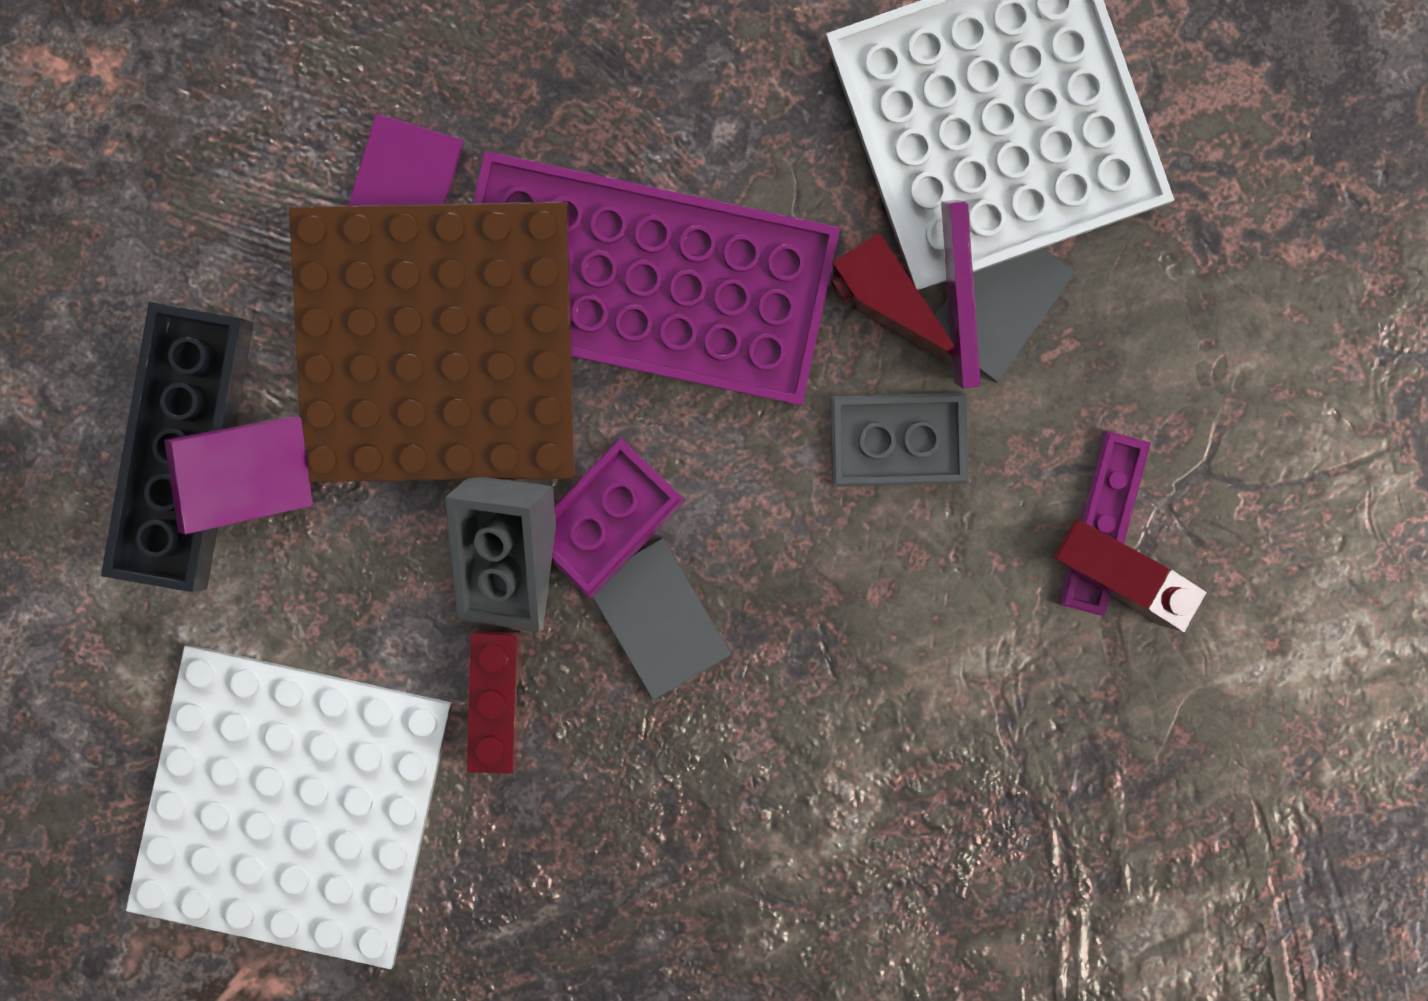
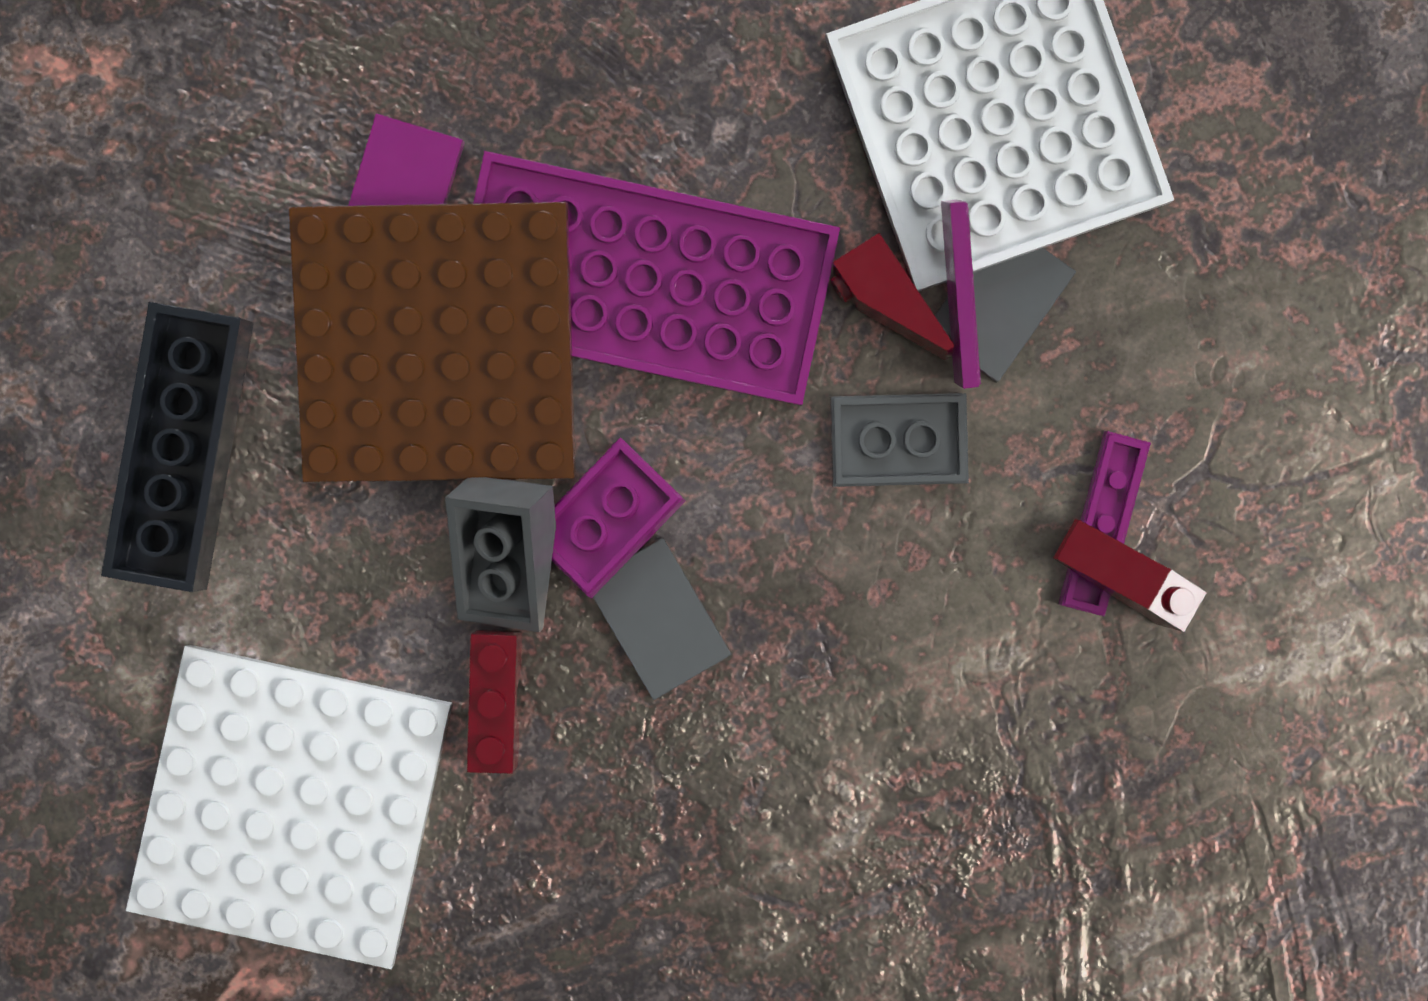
(238, 474): magenta tile -> none

